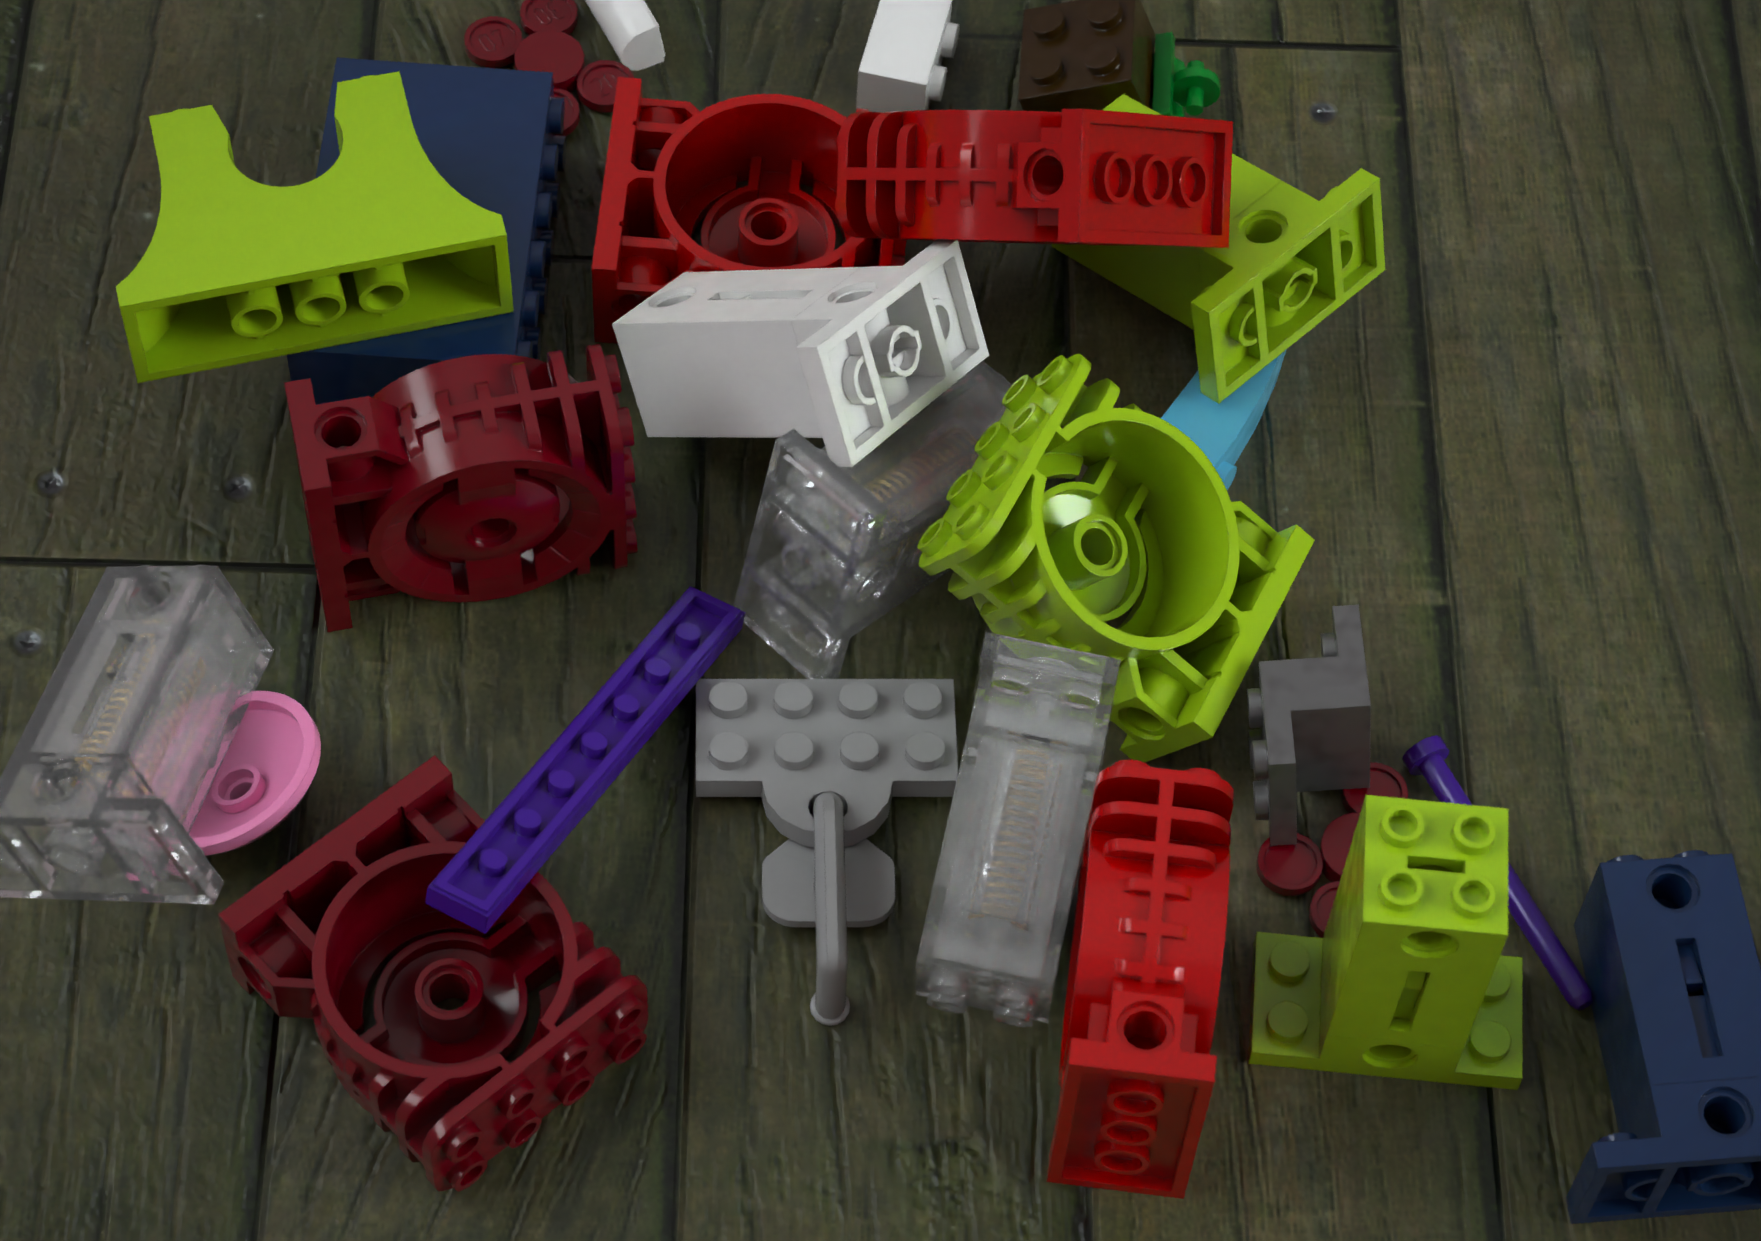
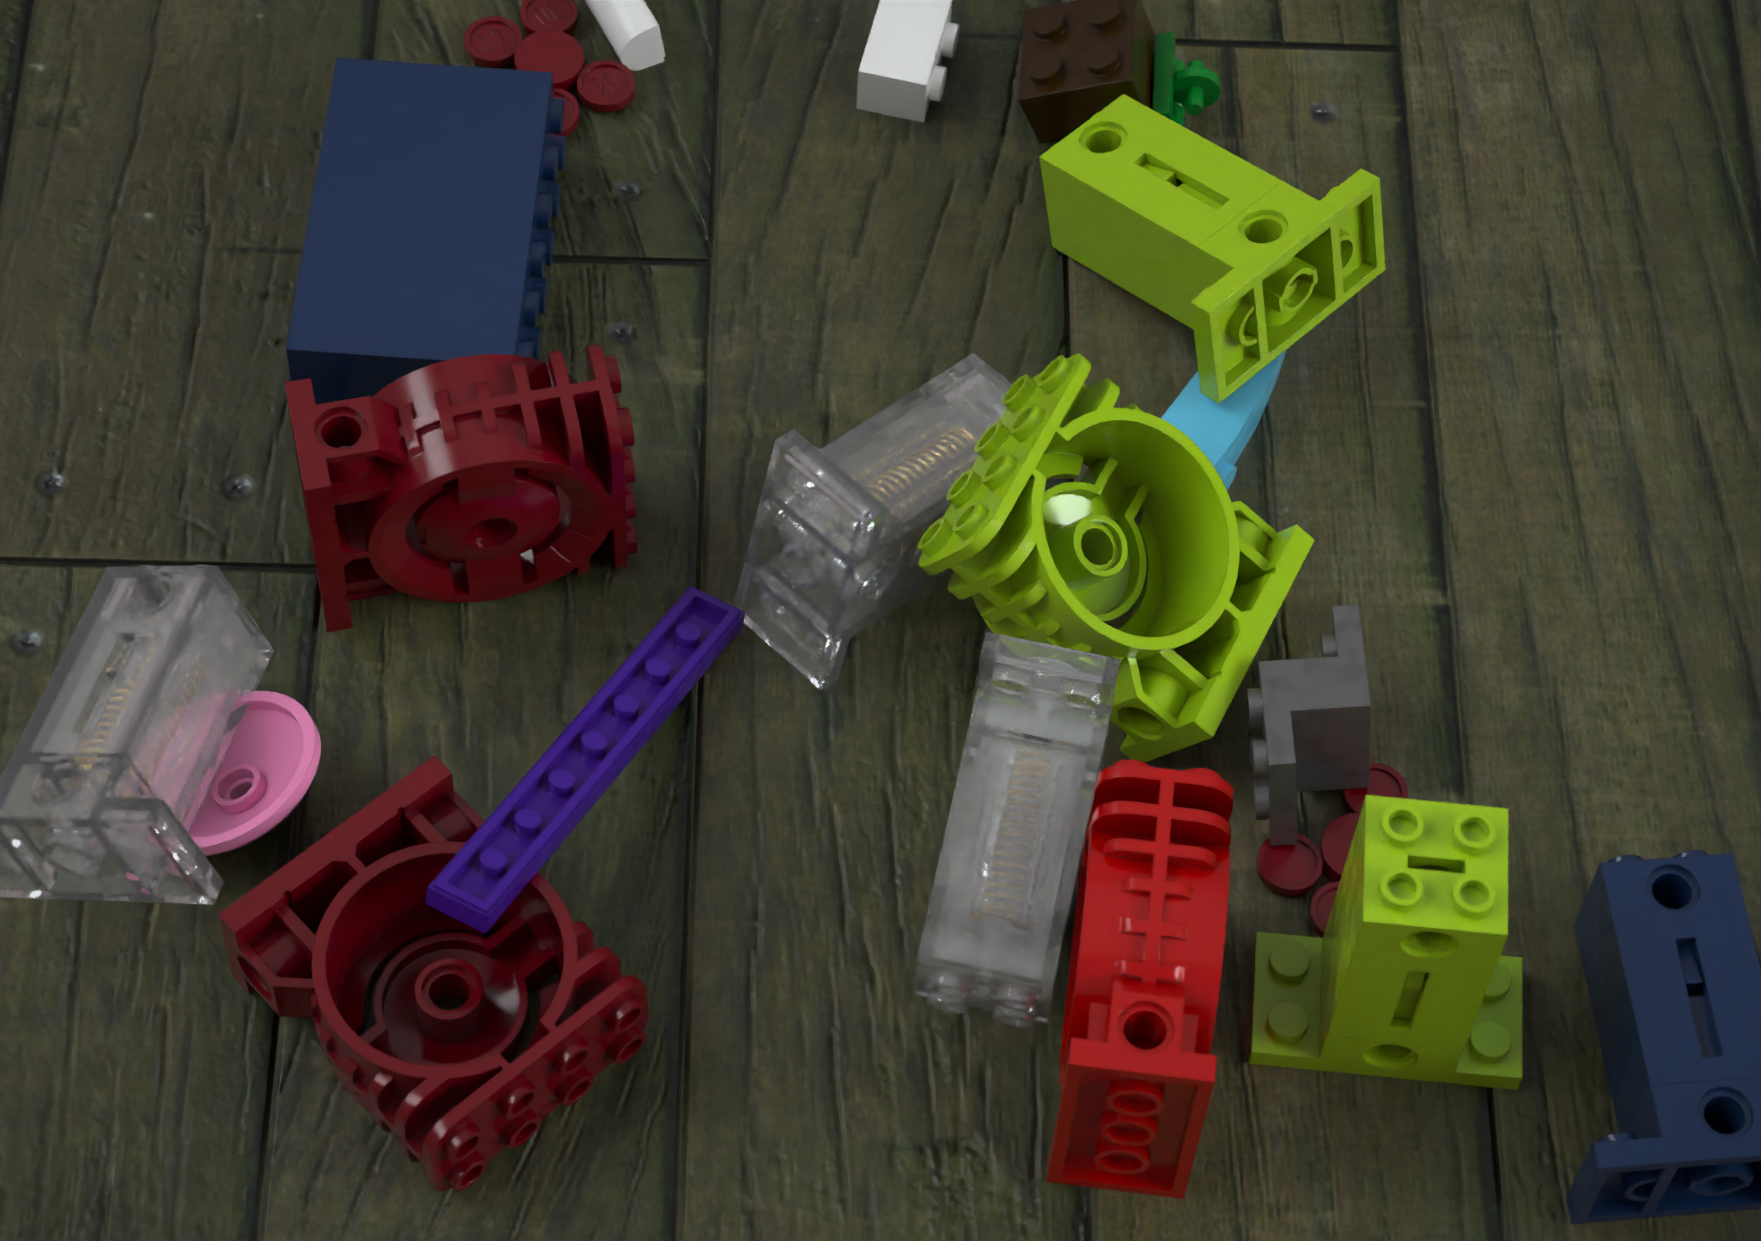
(309, 265): lime piece -> none
(681, 163): red brick -> none
(803, 350): white brick -> none
(833, 754): light grey plate -> none
(1035, 177): red brick -> none
(1428, 759): dark purple bar -> none

